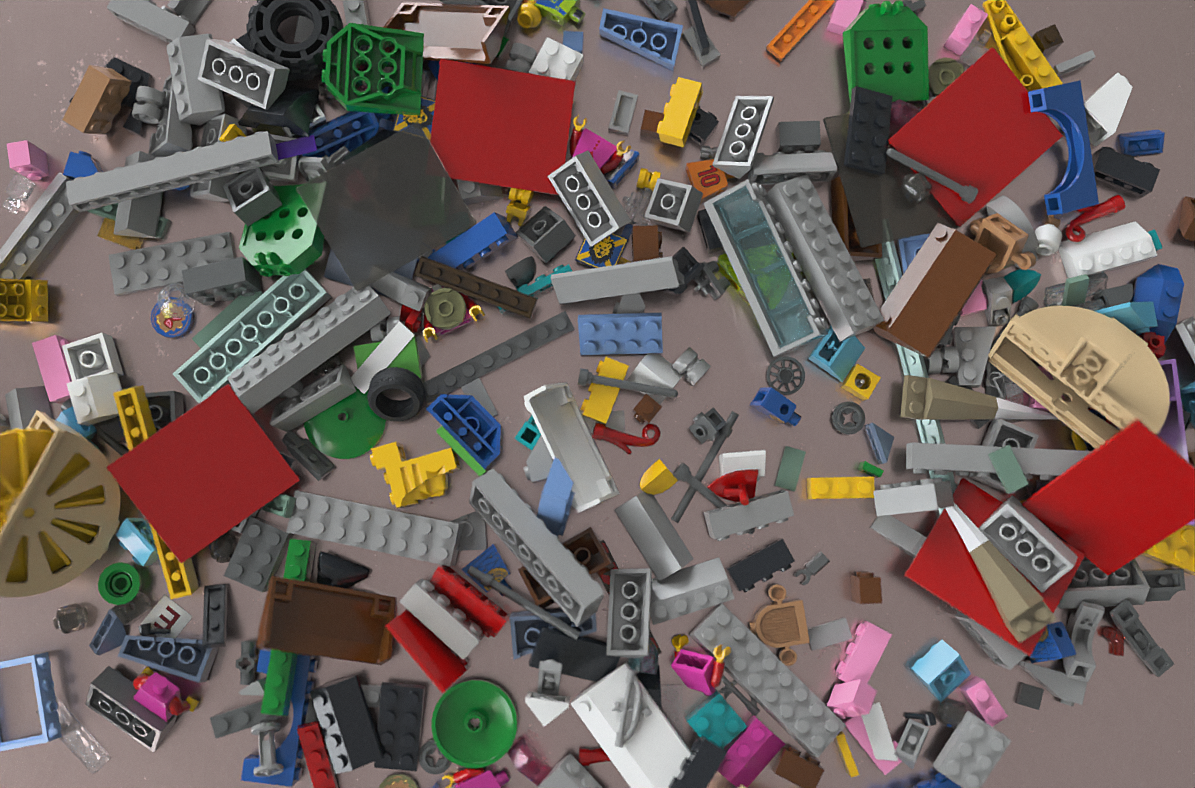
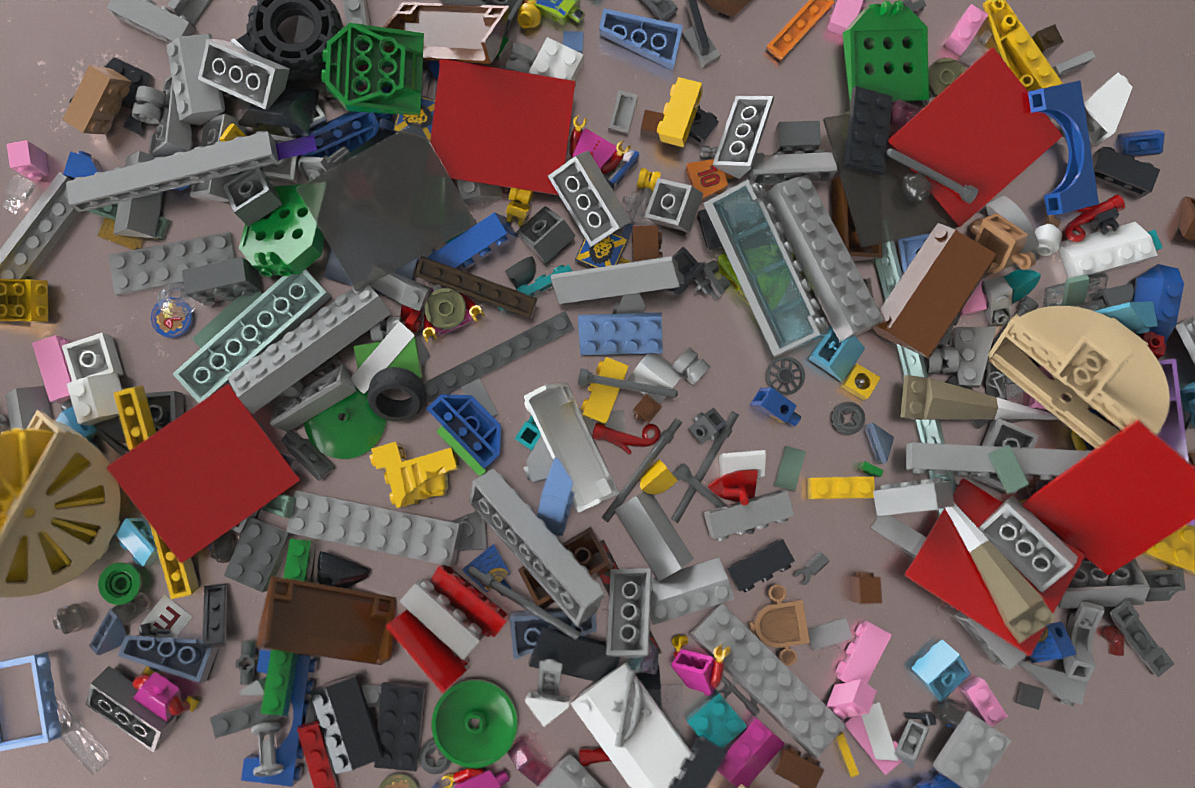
(665, 437): none -> dark grey bar
(1106, 219): none -> black tile

